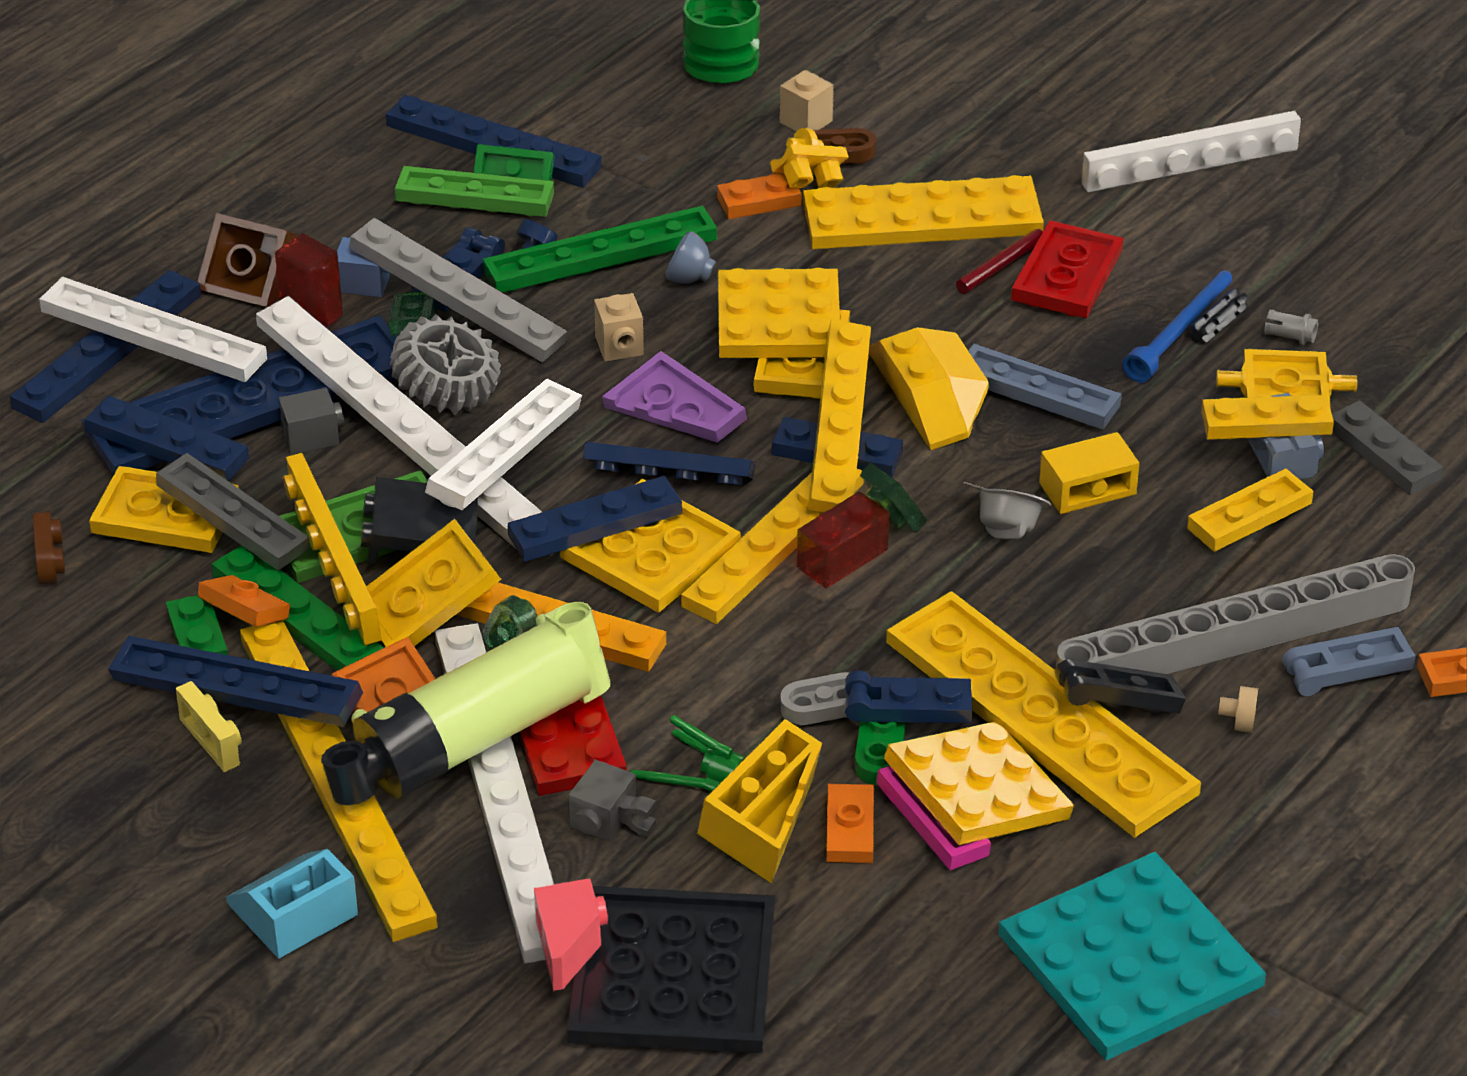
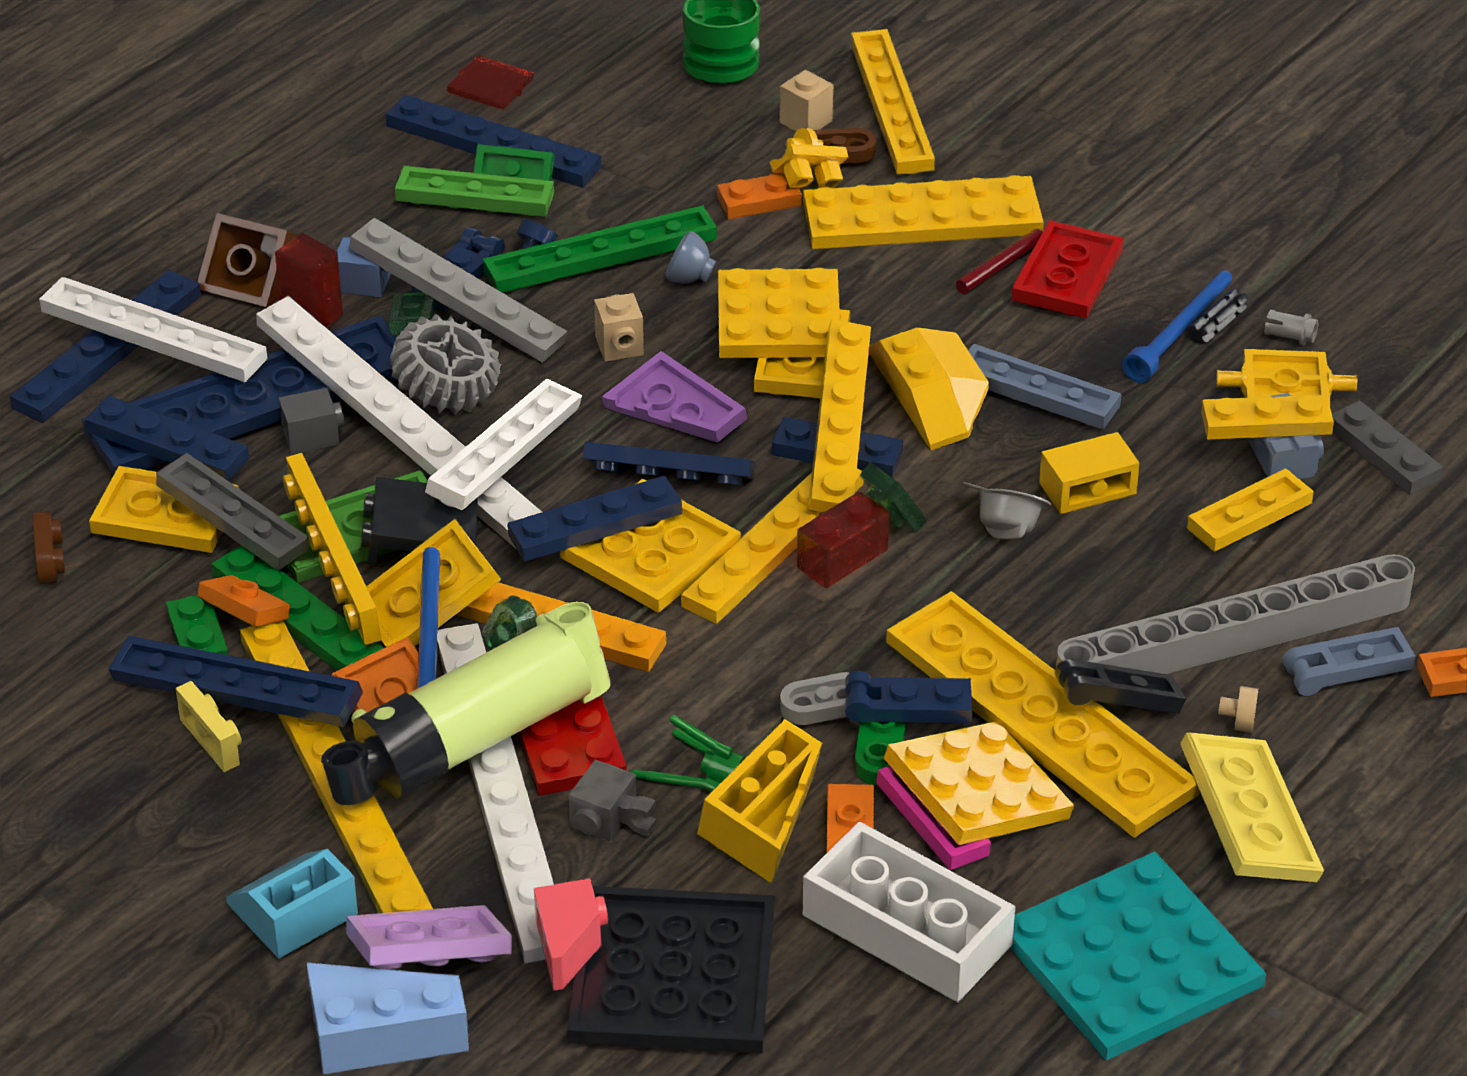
(384, 1016): none -> light blue wedge
(428, 936): none -> lavender plate
(429, 616): none -> blue piece
(490, 82): none -> clear red piece
(892, 102): none -> yellow plate
(908, 911): none -> white brick
(1190, 151): white plate -> none
(1251, 807): none -> light yellow tile

